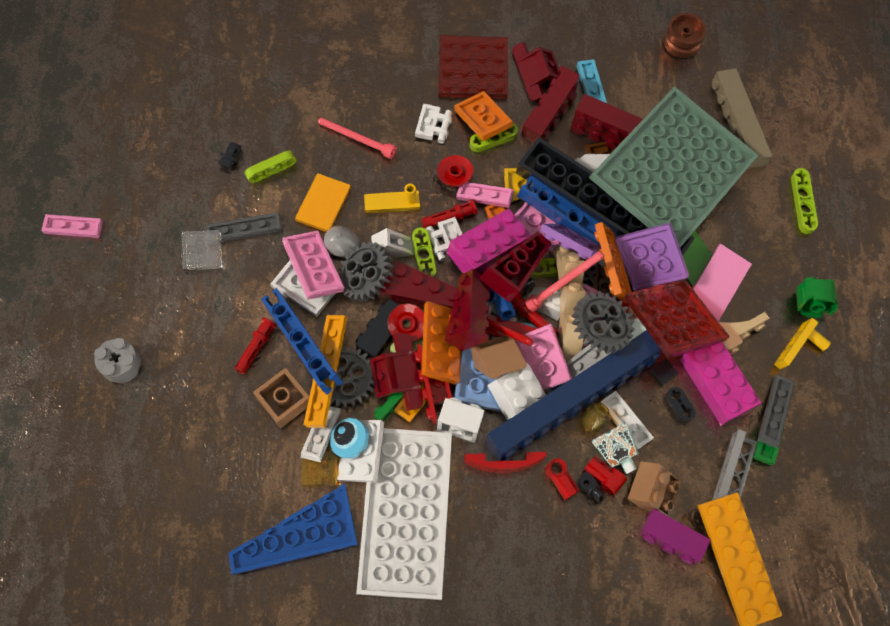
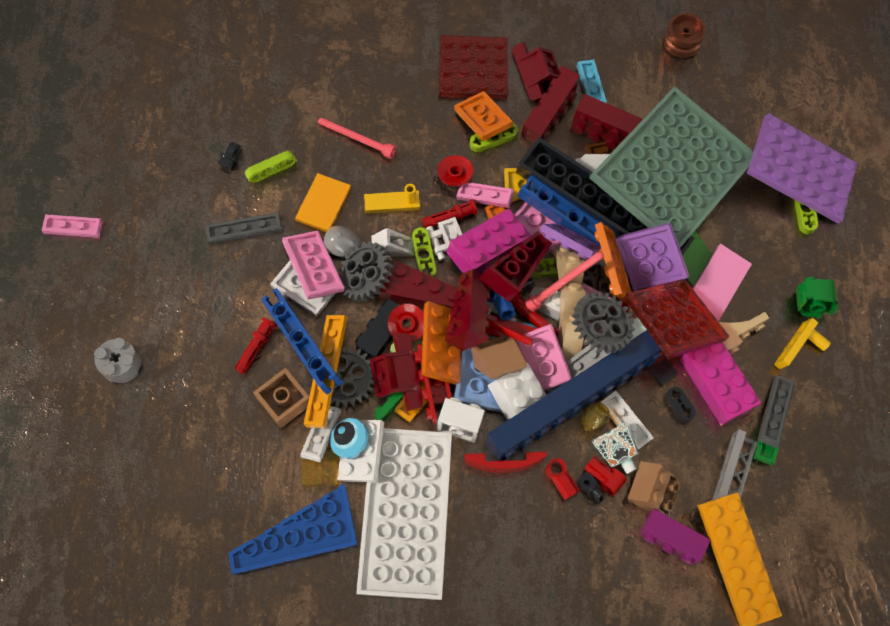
(201, 250): clear plate -> none
(428, 120): white plate -> none
(740, 114): dark tan brick -> none
(802, 168): none -> medium lavender plate

